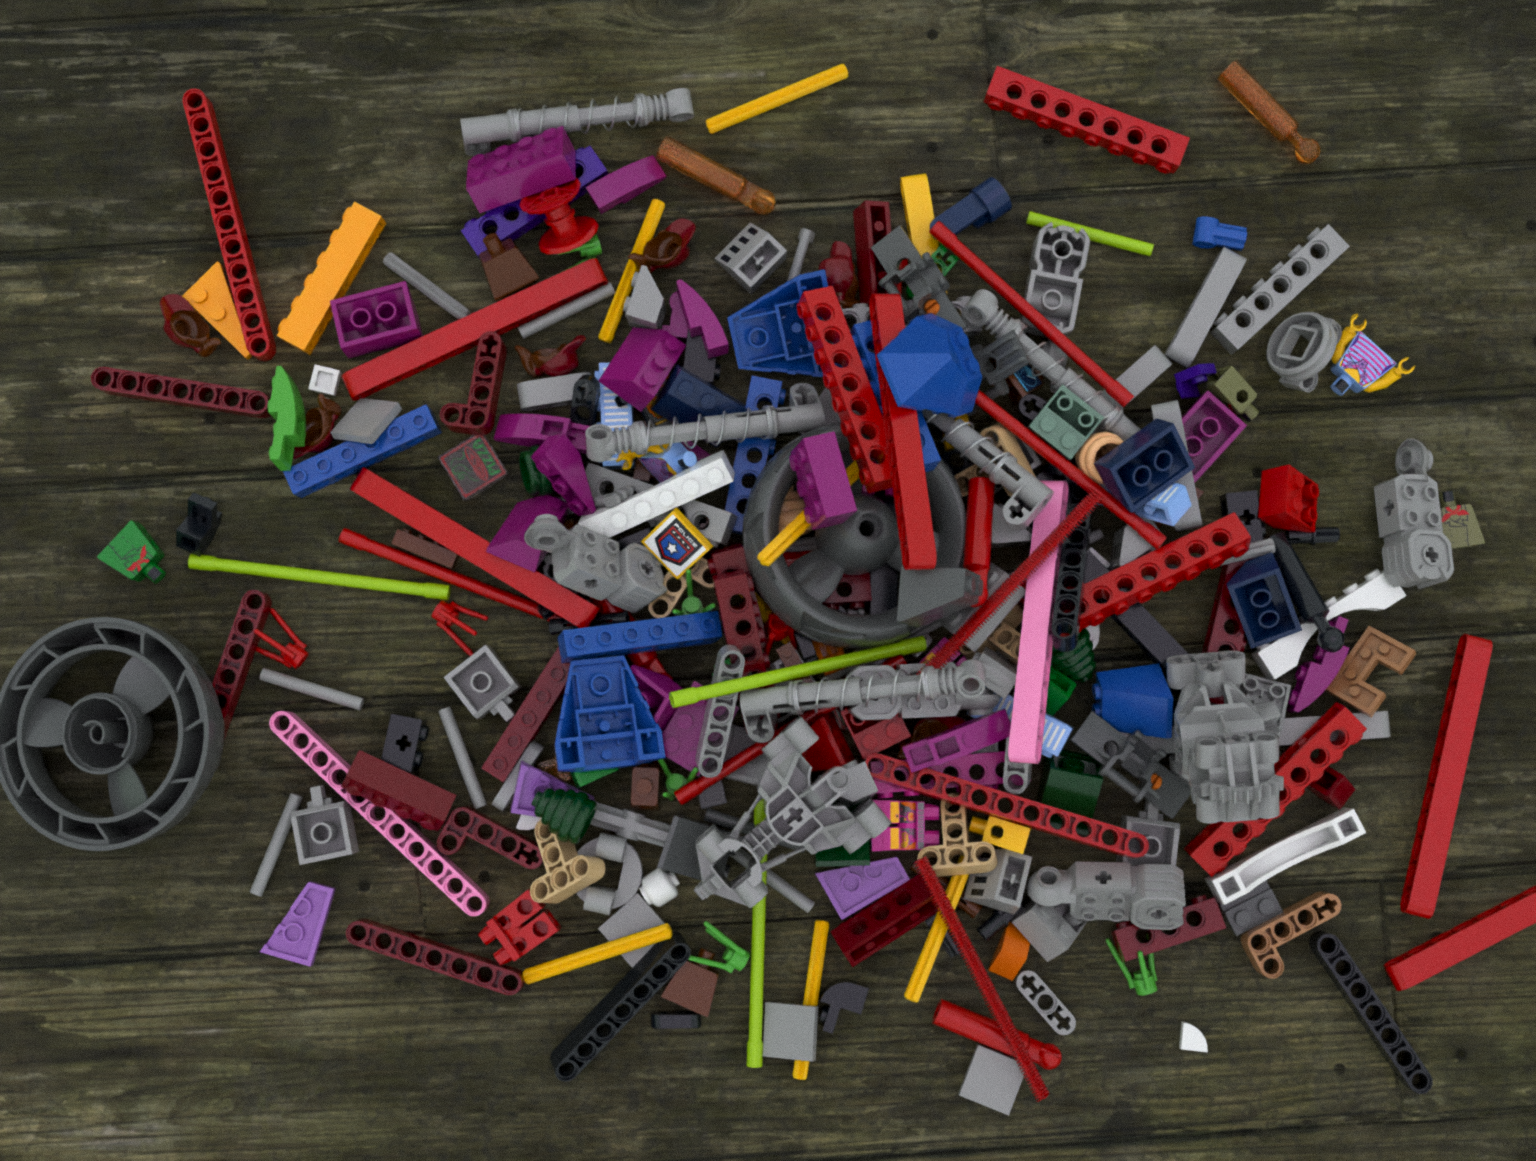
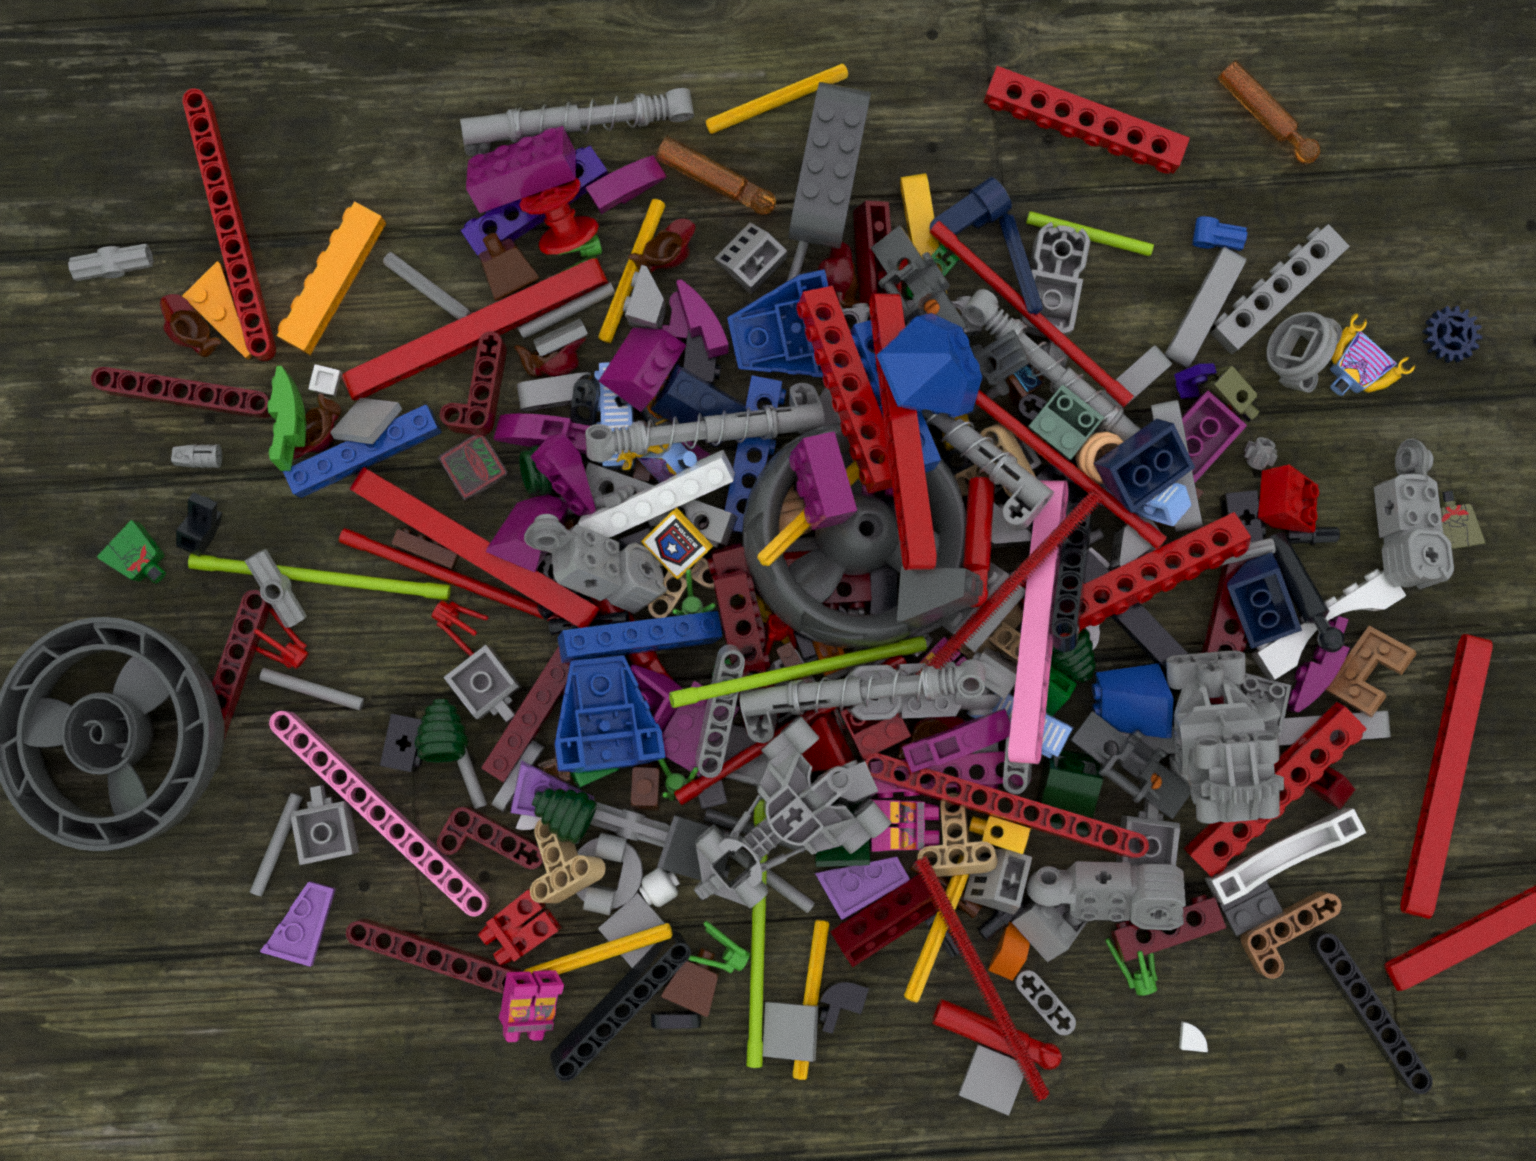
(111, 262): none -> light grey piece
(197, 456): none -> light grey hinge
(285, 602): none -> light grey piece
(376, 319): magenta slope -> none
(398, 791): dark red brick -> none
(441, 734): none -> dark green piece
(529, 1005): none -> dark pink hips
(560, 337): none -> light grey tile
(829, 165): none -> dark grey brick
(1021, 264): none -> dark blue axle
(1260, 453): none -> light grey gear
(1464, 334): none -> dark blue gear

